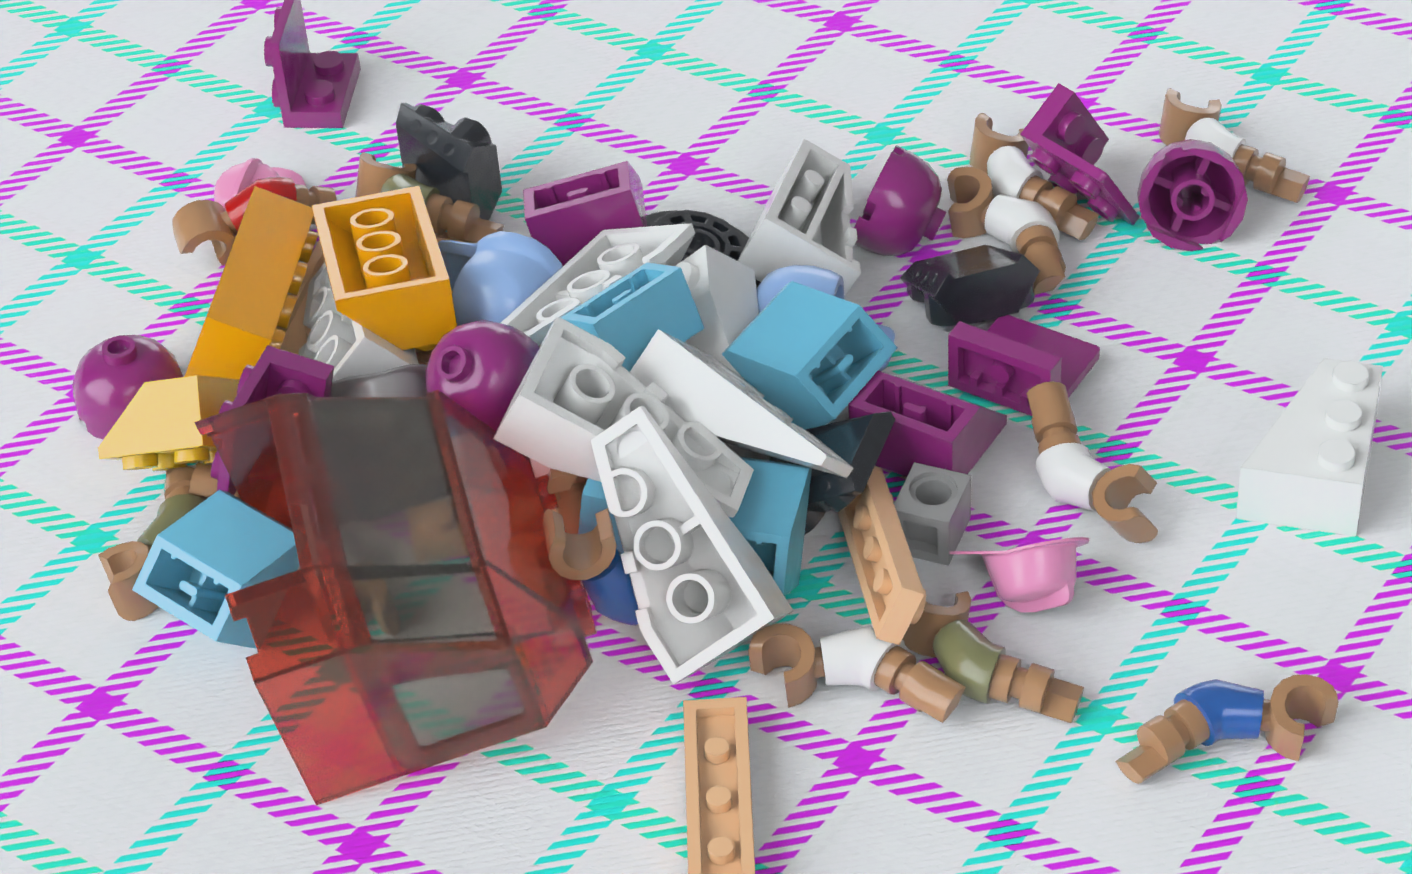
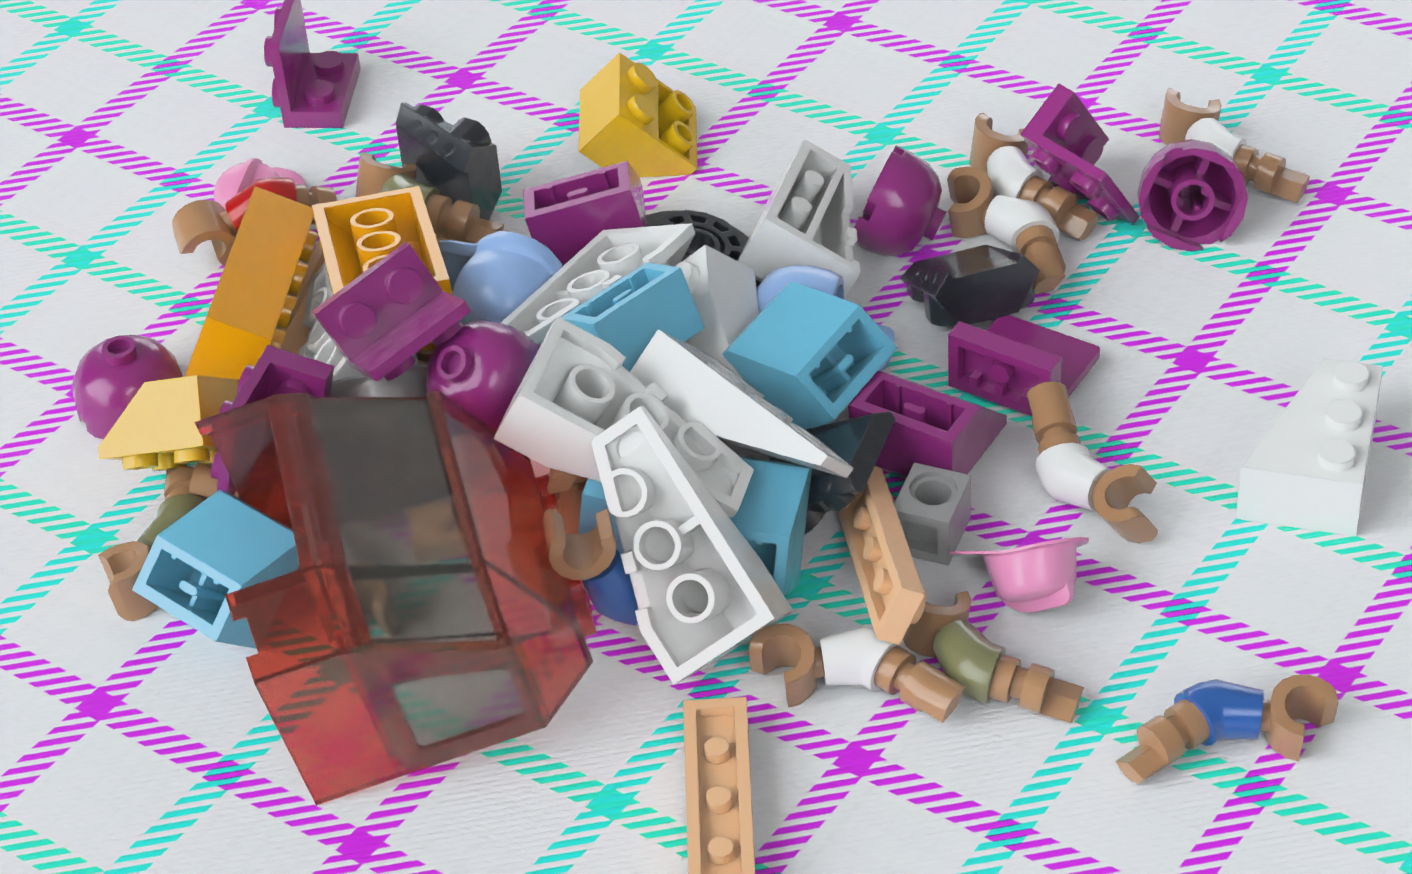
(390, 315): none -> magenta bracket
(637, 120): none -> yellow slope

